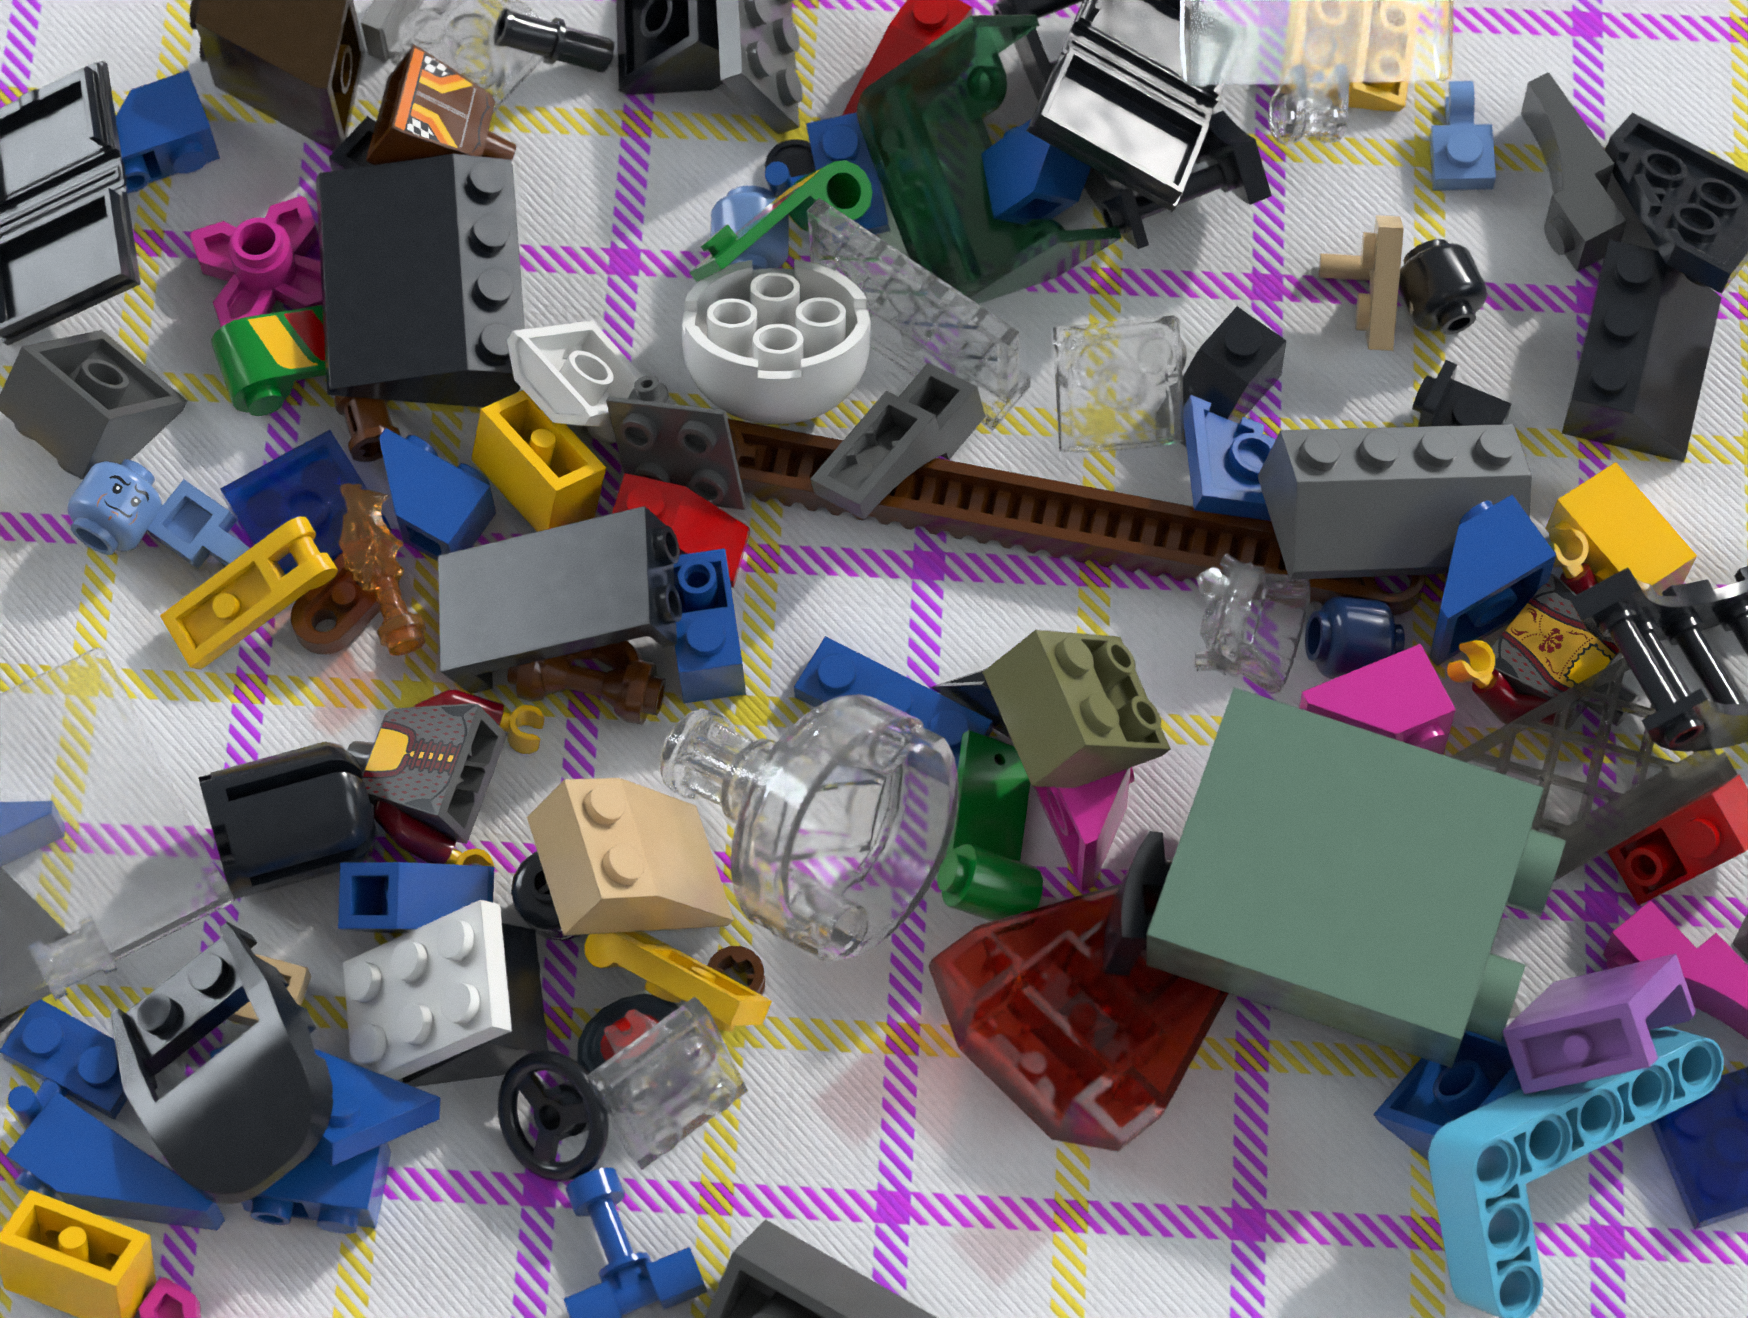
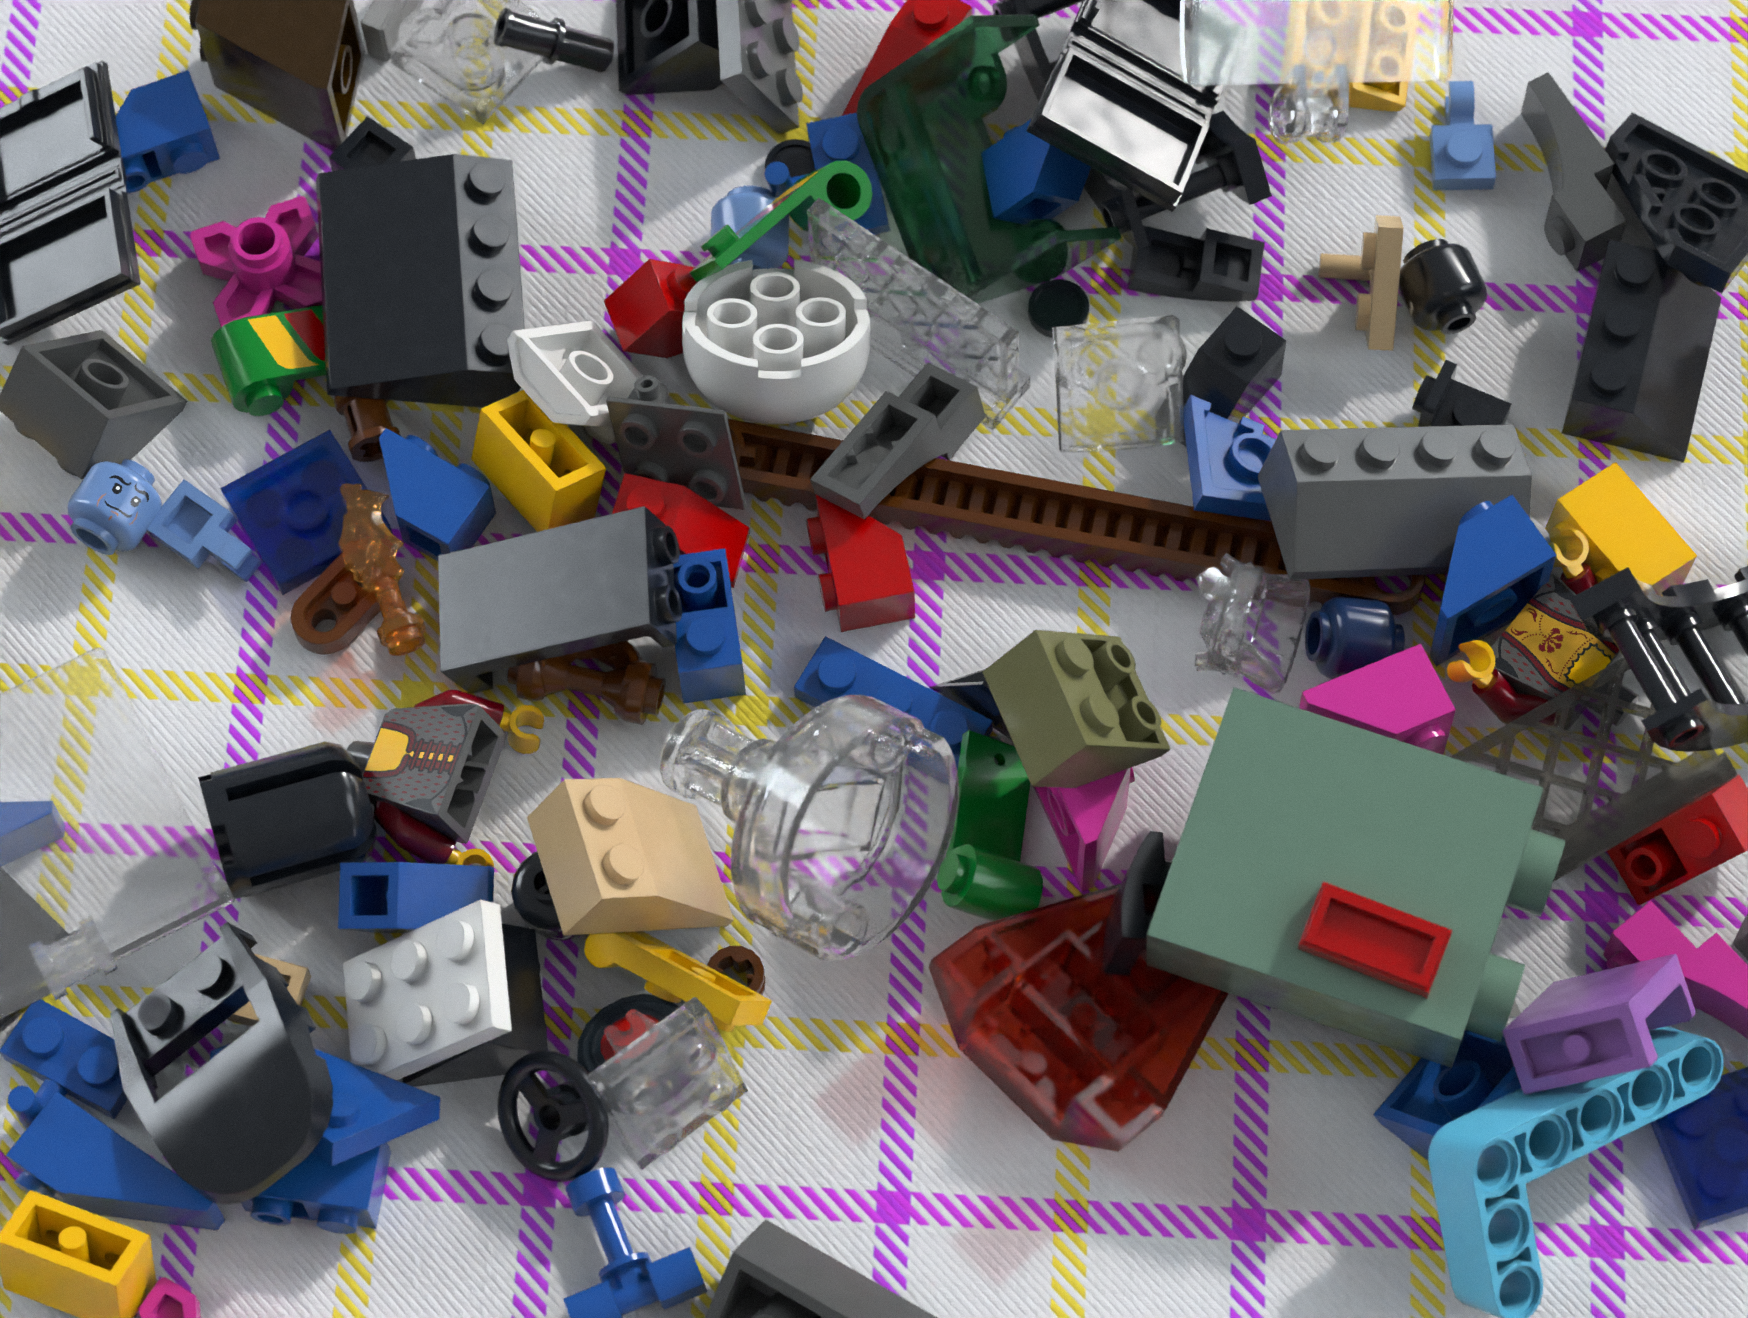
(247, 593): yellow plate -> none
(432, 114): reddish brown torso -> none
(650, 308): none -> red slope
(865, 565): none -> red slope
(1057, 305): none -> black piece
(1203, 269): none -> black slope
(1375, 939): none -> red tile

